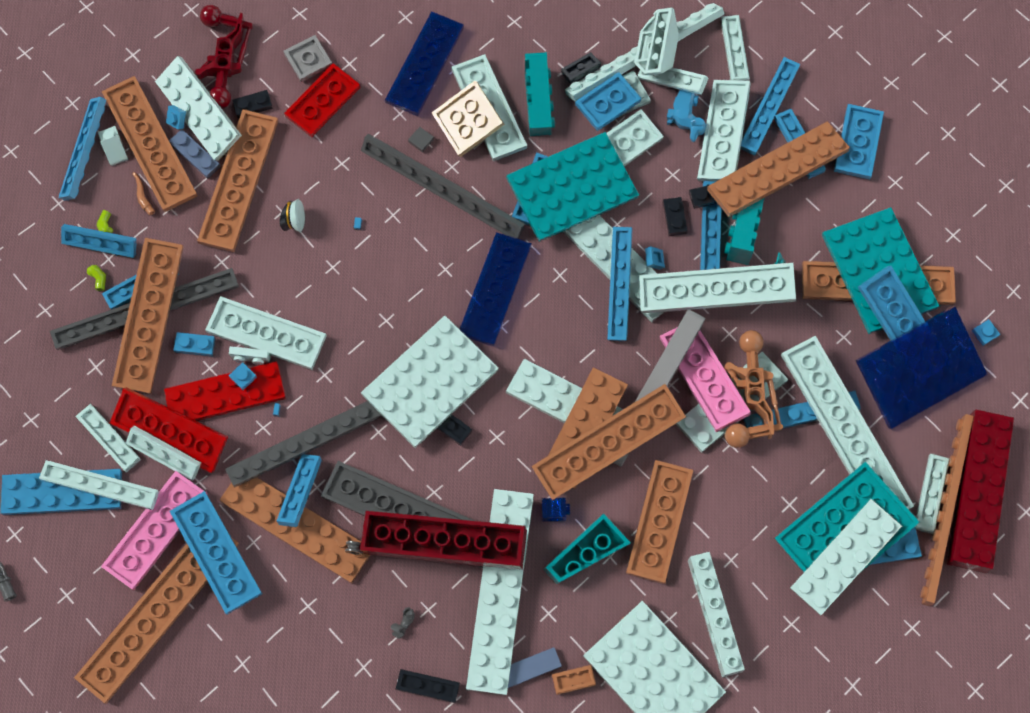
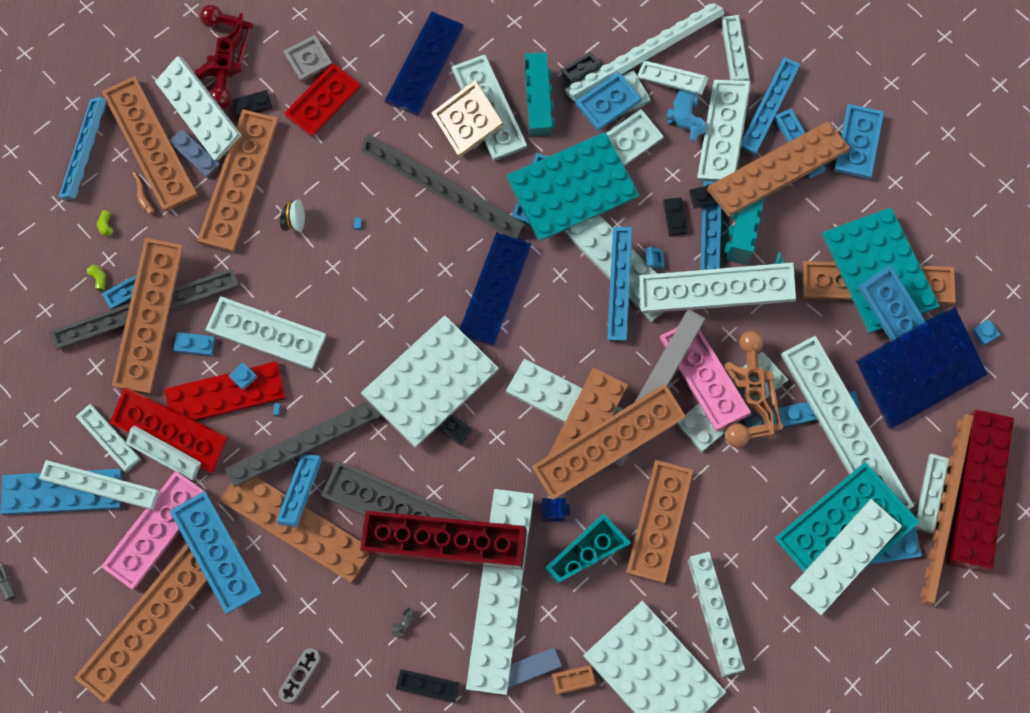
(98, 240): dark azure plate -> none
(112, 146): light aqua slope -> none
(175, 117): dark azure plate -> none
(256, 356): light aqua plate -> none
(286, 686): none -> light grey beam
(353, 548): dark grey bush -> none
(421, 139): dark grey tile -> none
(657, 43): light aqua wedge -> none

